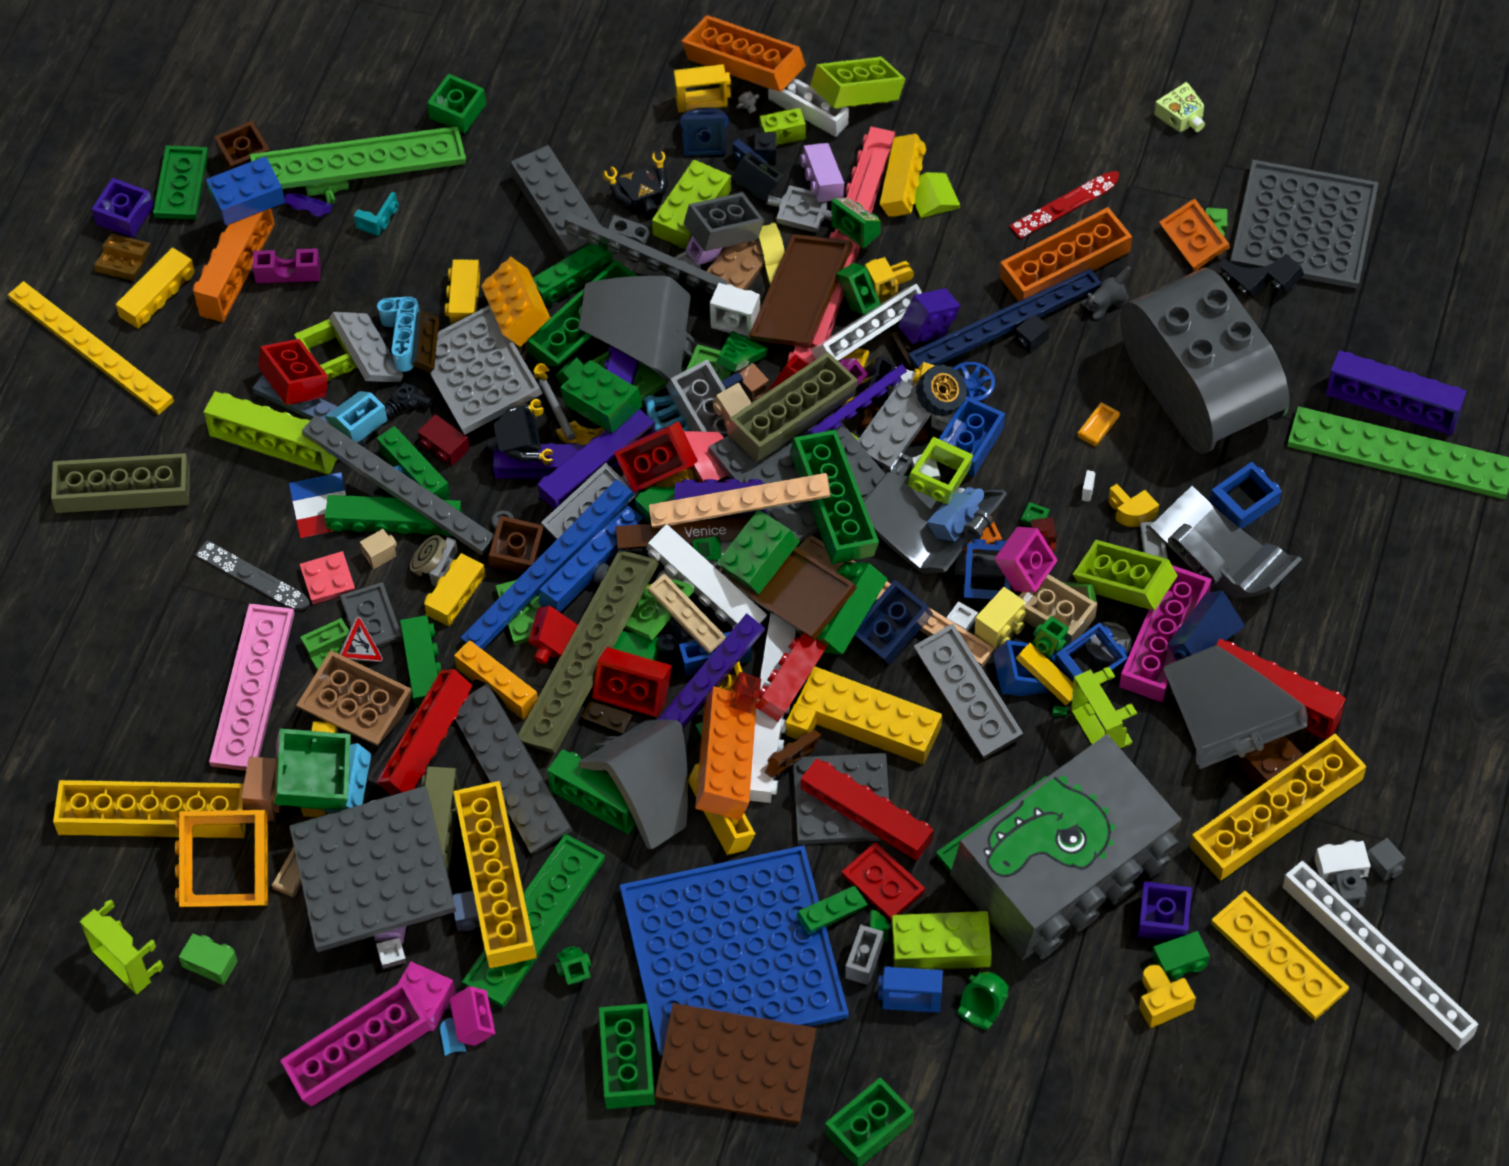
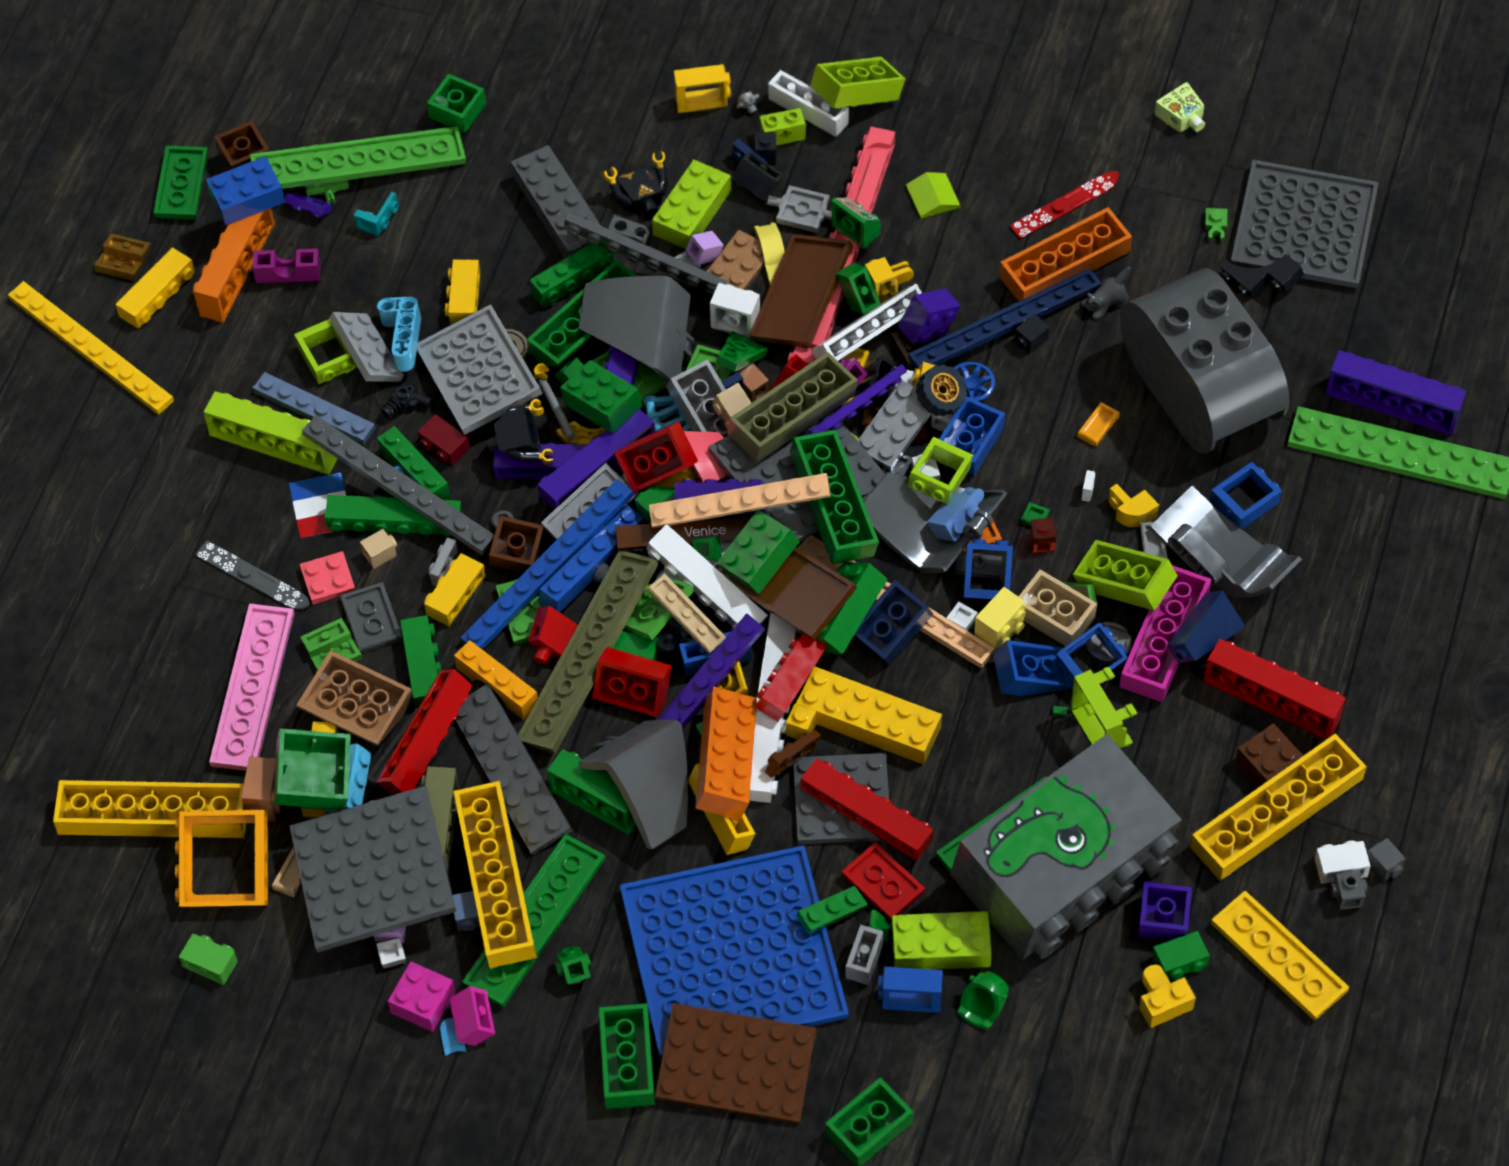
(115, 948): lime piece -> none
(120, 483): olive brick -> none
(122, 207): dark purple brick -> none
(292, 371): red brick -> none
(357, 1043): dark pink brick -> none
(358, 416): medium azure slope -> none
(360, 644): piece -> none
(425, 341): dark brown plate -> none
(428, 555): dark tan tile -> none
(515, 301): light orange brick -> none
(606, 718): dark brown plate -> none
(704, 131): dark blue tile -> none
(723, 221): dark grey brick -> none
(744, 53): orange brick -> none
(745, 692): clear red brick -> none
(822, 172): lavender brick -> none
(902, 175): yellow brick -> none
(968, 691): light grey plate -> none
(1026, 559): dark pink brick -> none
(1046, 673): yellow tile -> none
(1050, 636): green brick -> none
(1194, 234): orange plate -> none
(1230, 705): dark grey panel -> none
(1380, 955): white brick -> none

